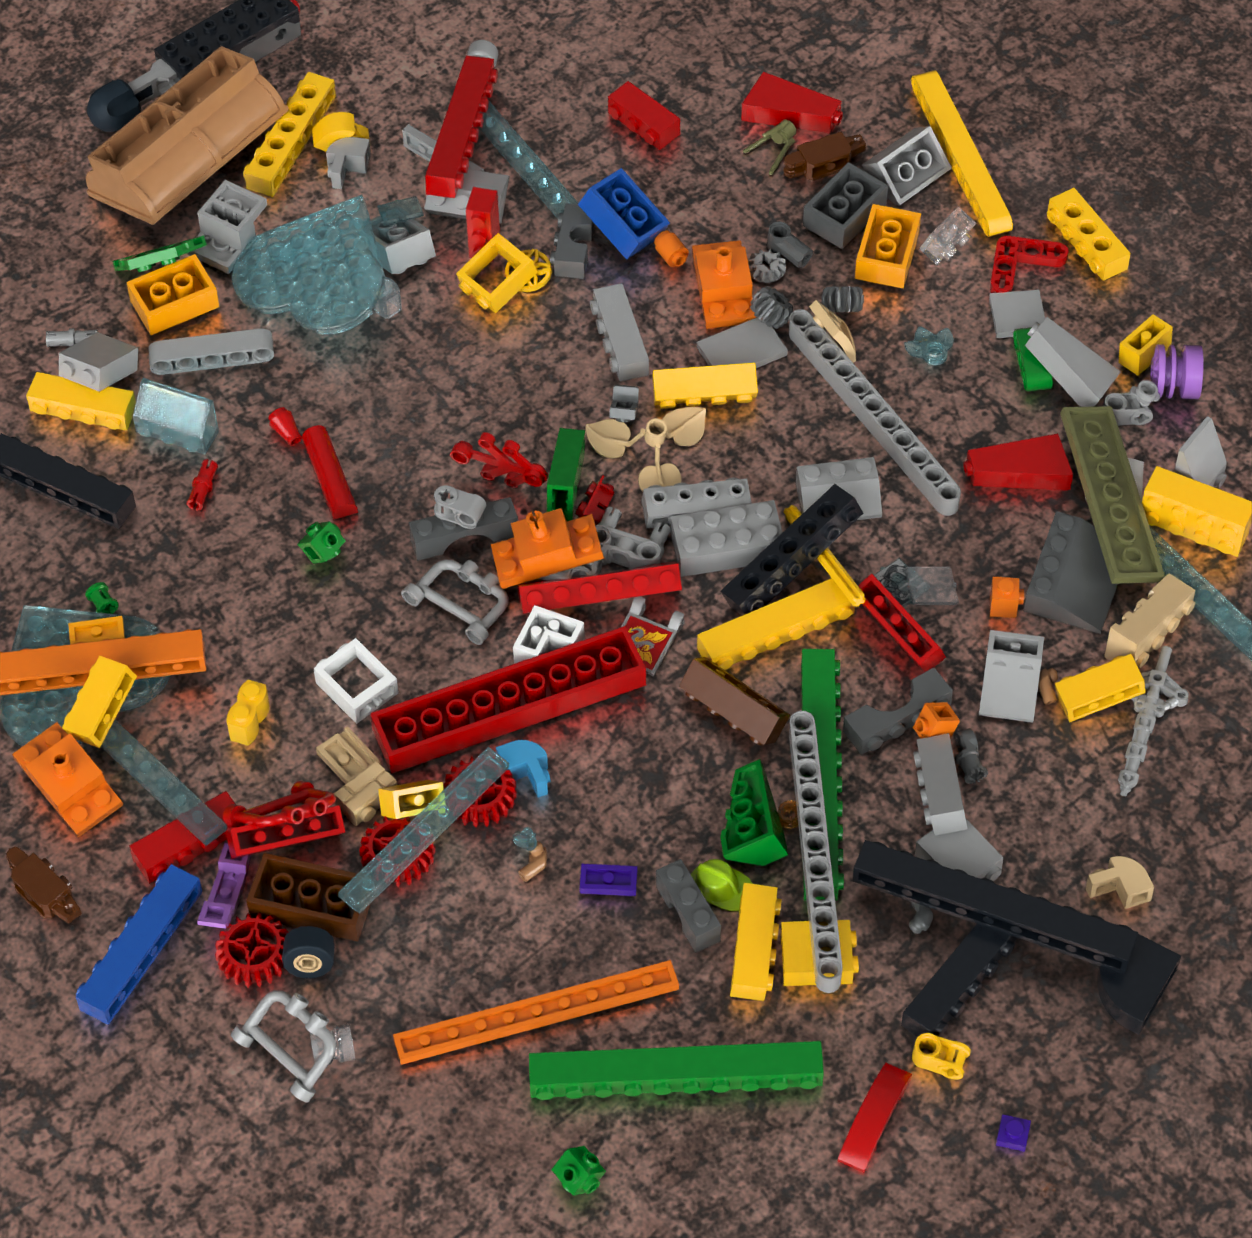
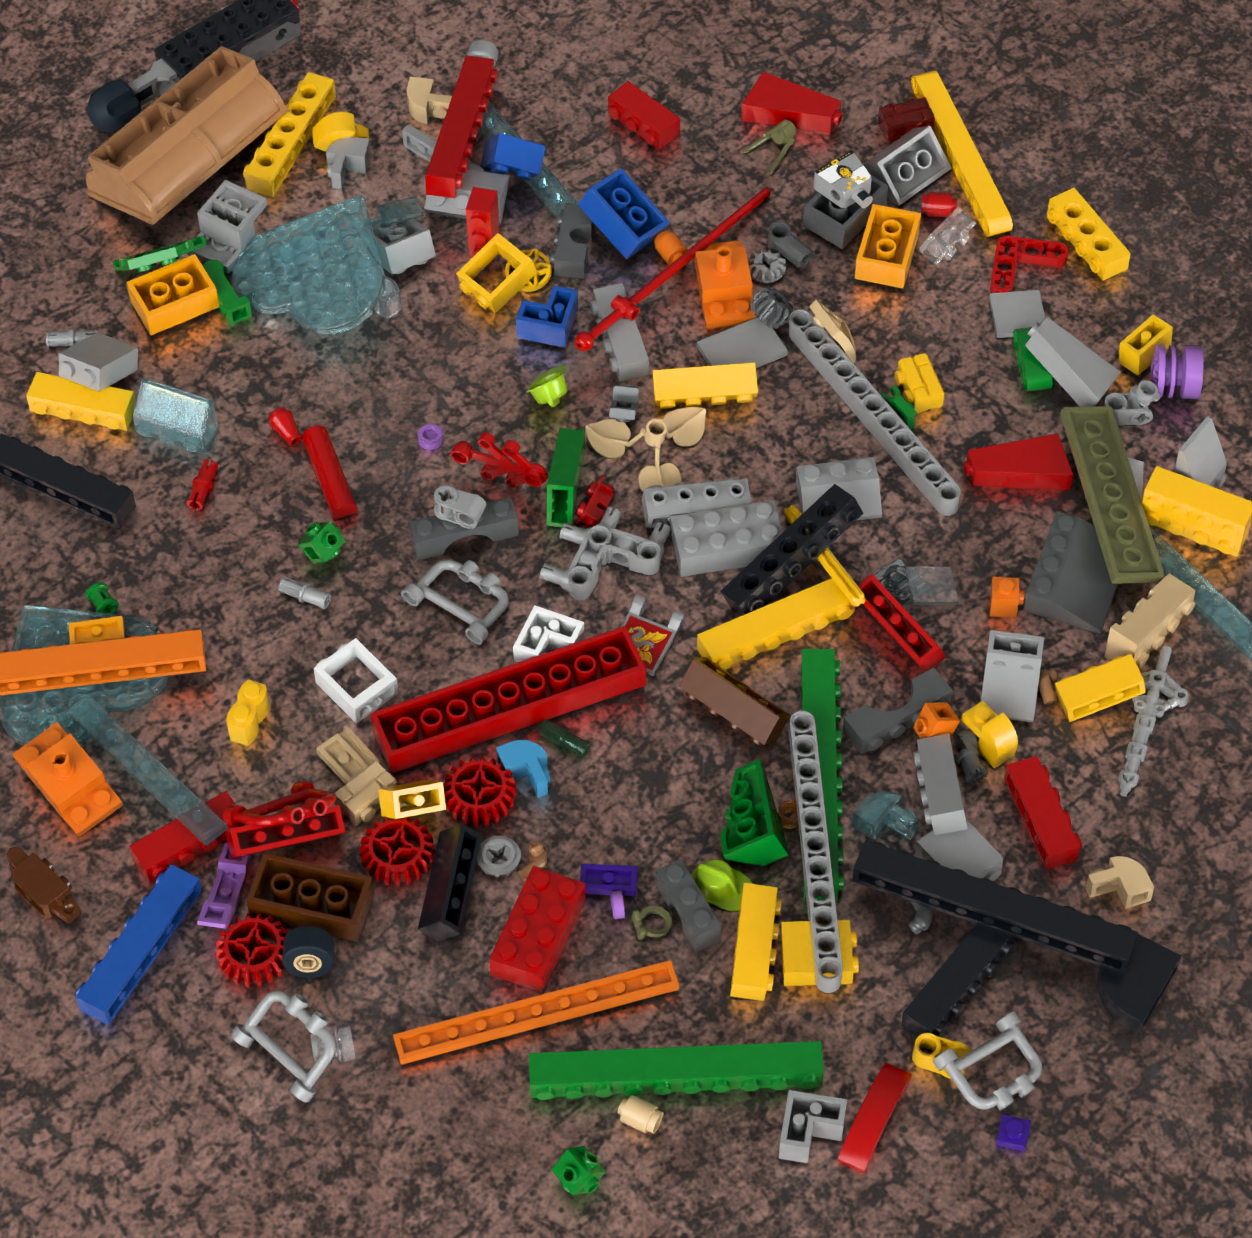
(99, 701): yellow brick -> none
(211, 351): light grey beam -> none
(232, 307): none -> green leg
(304, 592): none -> light grey axle
(423, 100): none -> tan brick
(423, 830): clear light blue tile -> none
(430, 436): none -> medium lavender tile
(450, 882): none -> black brick
(495, 846): none -> light grey gear
(514, 155): none -> blue brick
(525, 839): clear light blue arm -> none
(537, 929): none -> red brick
(545, 547): orange brick -> none
(549, 386): none -> lime piece
(551, 321): none -> blue brick
(564, 738): none -> clear green axle
(600, 587): red arch -> none
(617, 904): none -> medium lavender tile
(626, 307): none -> red bar
(640, 1114): none -> tan brick
(641, 930): none -> olive piece
(809, 1117): none -> light grey brick
(823, 156): reddish brown hinge -> none
(843, 298): dark grey gear -> none
(844, 181): none -> light grey torso
(884, 810): none -> clear light blue brick
(903, 117): none -> clear red brick
(903, 409): none -> green plate
(919, 383): none -> yellow brick
(929, 346): clear light blue plate -> none
(938, 204): none -> red brick
(995, 733): none -> yellow brick
(1003, 1096): none -> light grey bar
(1042, 812): none -> red brick

